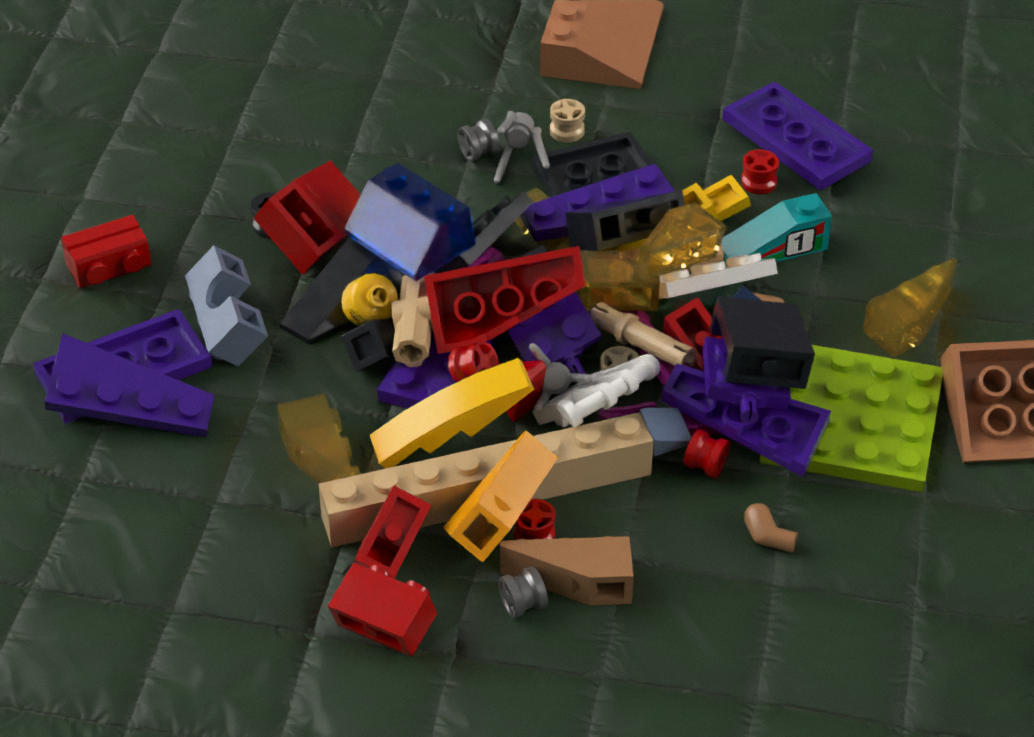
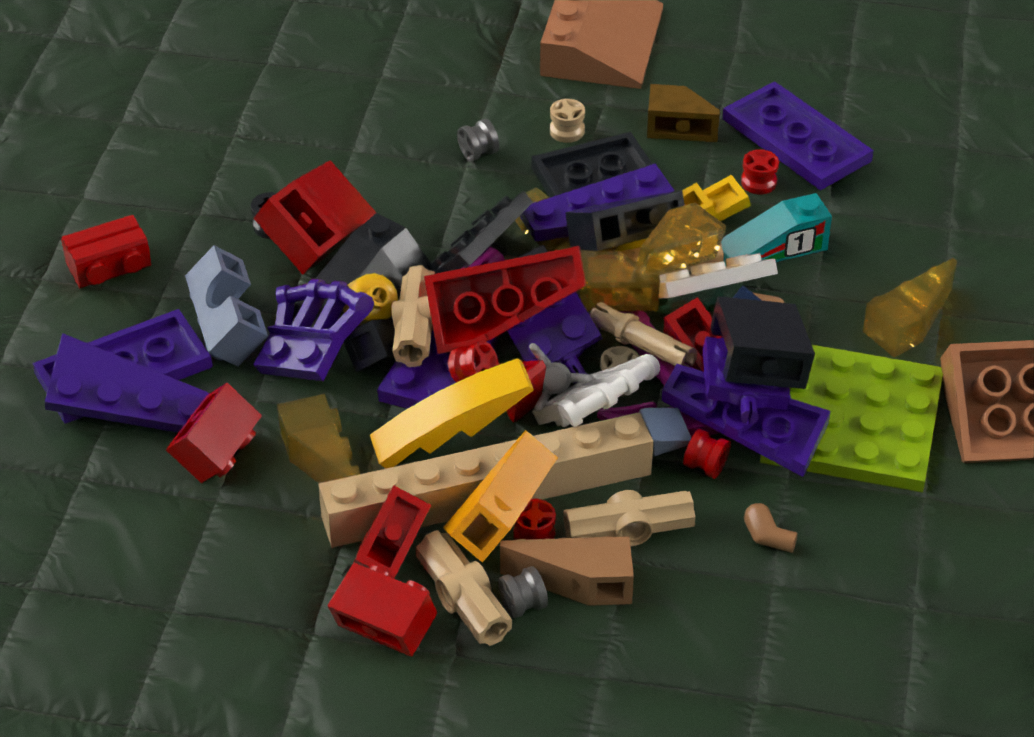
(215, 433): none -> red brick
(304, 350): none -> dark purple plate
(410, 222): clear blue slope -> none
(463, 588): none -> tan piece
(519, 132): light grey plant -> none
(631, 516): none -> tan piece
(681, 115): none -> pearl gold slope

